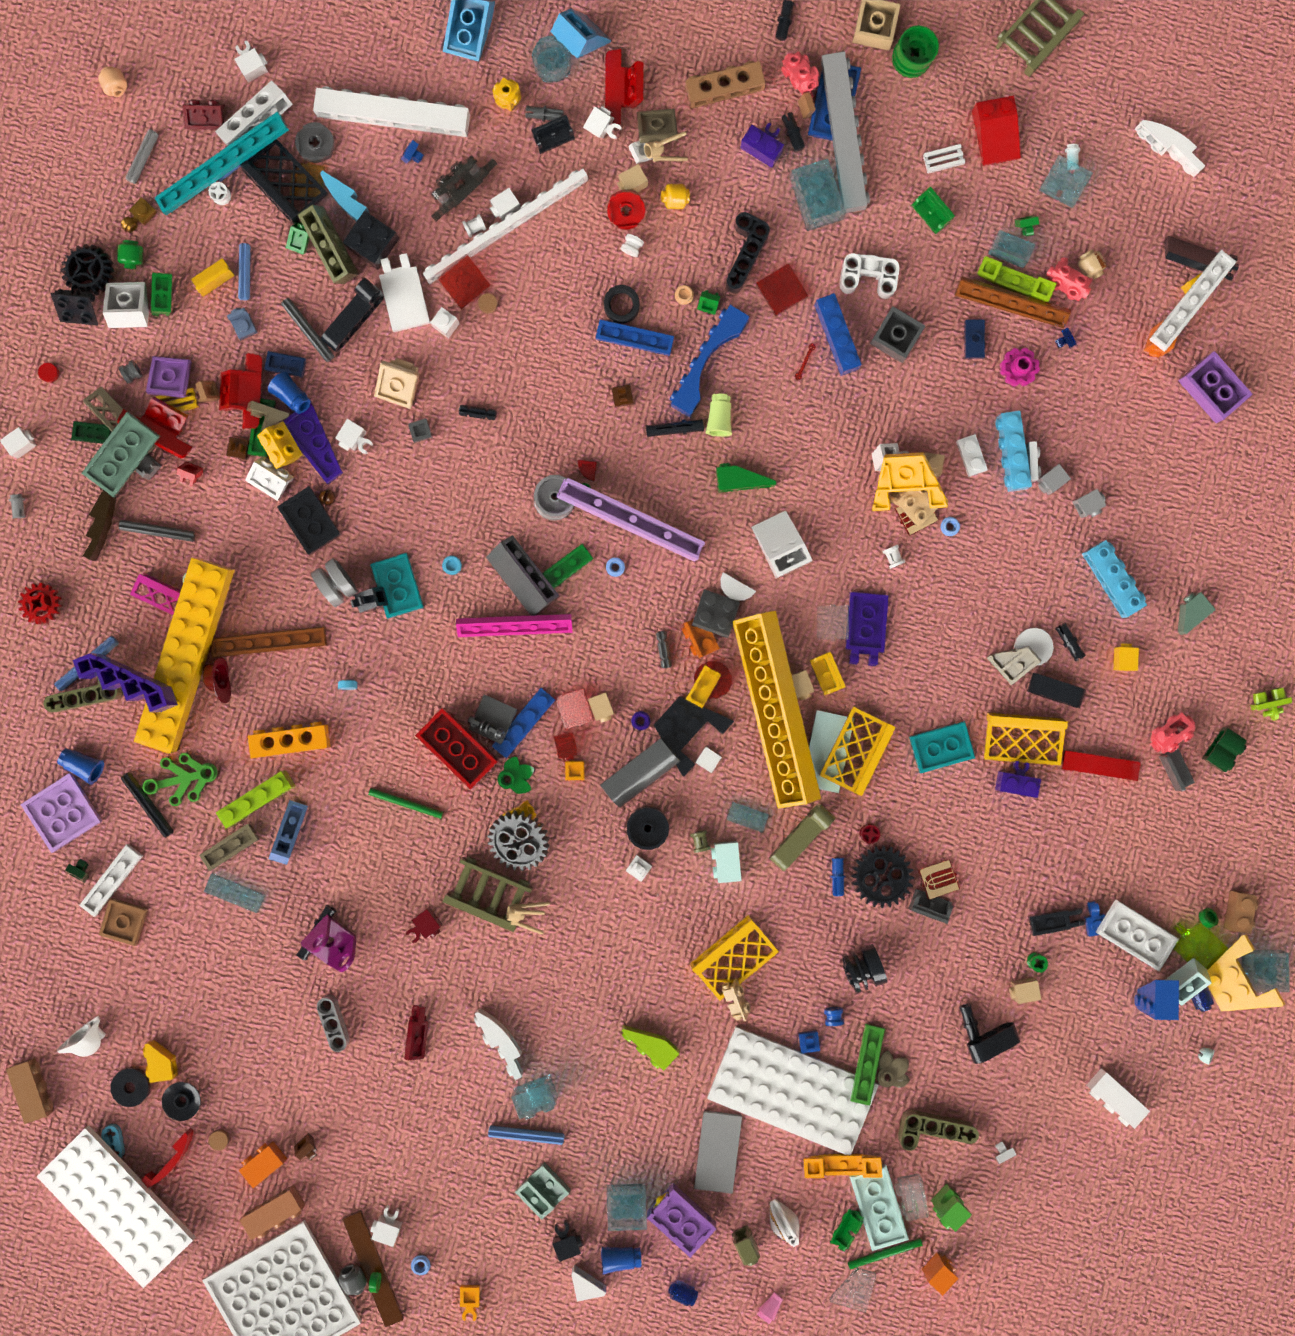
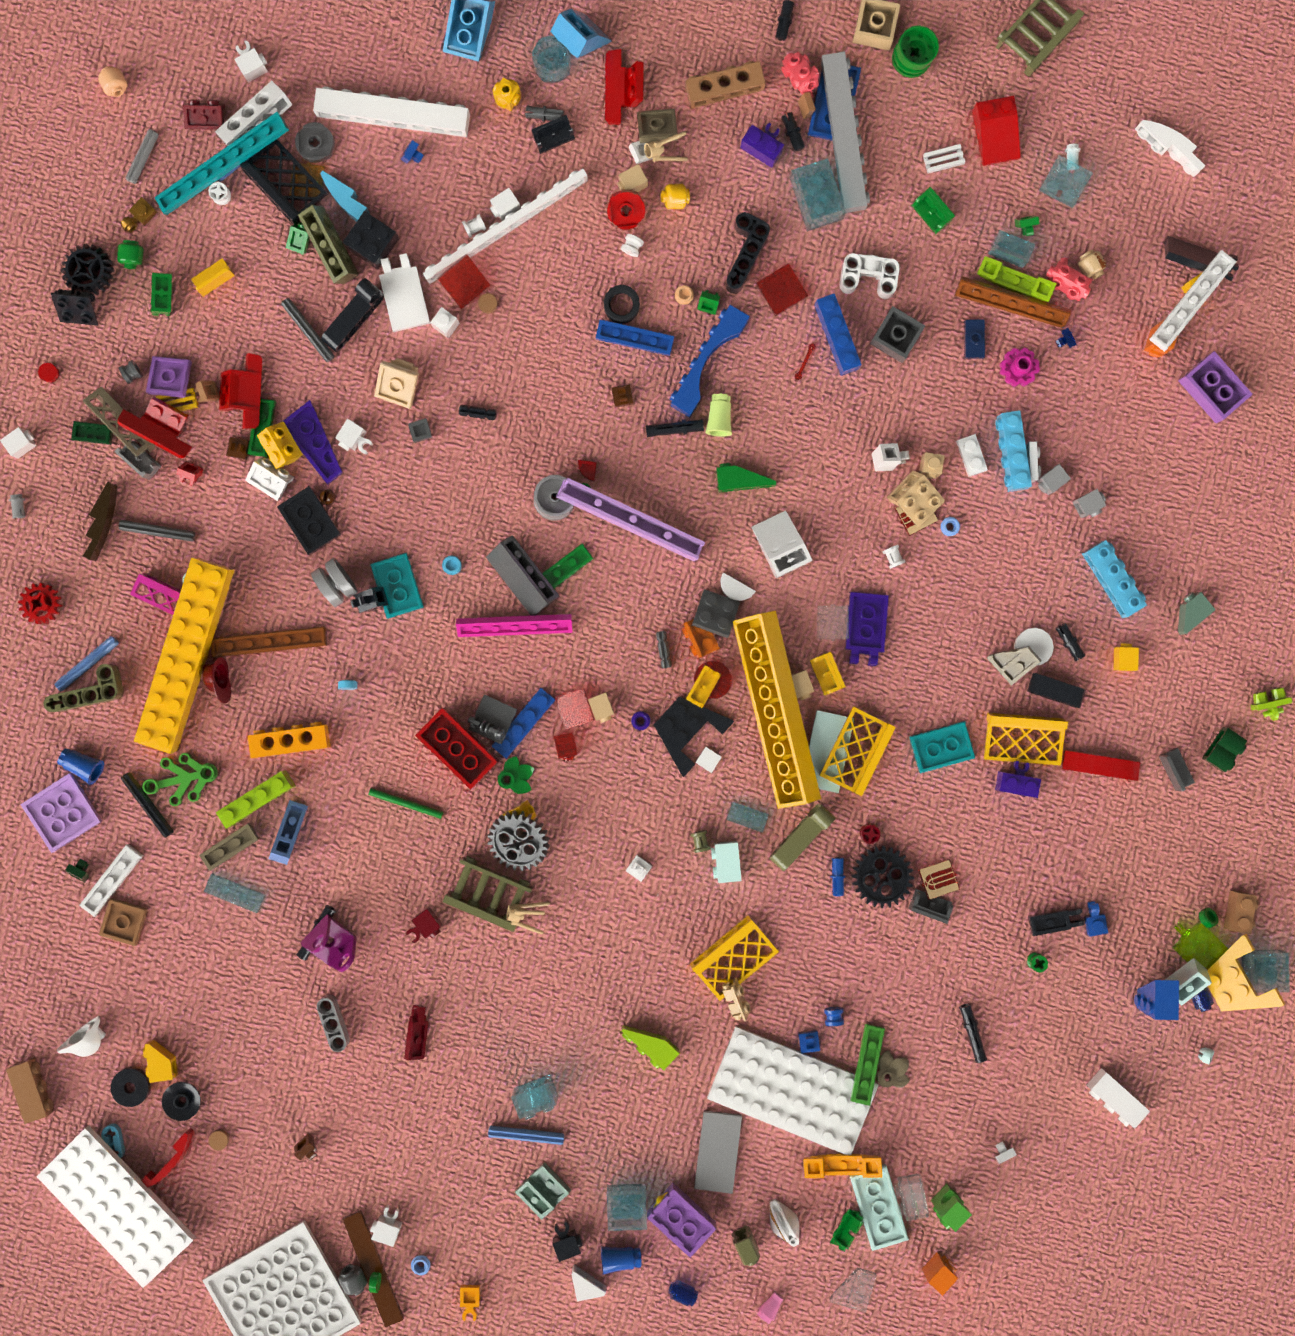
(120, 454): sand green tile -> none
(126, 305): white slope -> none
(133, 683): dark purple brick -> none
(242, 323): sand blue bracket -> none
(244, 272): medium blue axle -> none
(263, 1164): orange brick -> none
(271, 414): dark tan slope -> none
(272, 1213): nougat brick -> none
(280, 363): dark blue plate -> none
(288, 392): blue plant -> none
(455, 195): clear smoke piece -> none
(497, 1035): white slope -> none
(574, 770): light orange tile -> none
(601, 123): white brick -> none
(615, 561): light blue plate -> none
(640, 772): dark grey brick -> none
(647, 816): black wheel -> none
(864, 968): black wheel -> none
(885, 1253): green bar -> none
(907, 473): yellow wing -> none
(937, 1130): olive beam -> none
(993, 1042): black beam -> none
(1025, 990): tan brick -> none
(1137, 935): white tile -> none
(1167, 738): coral brick -> none

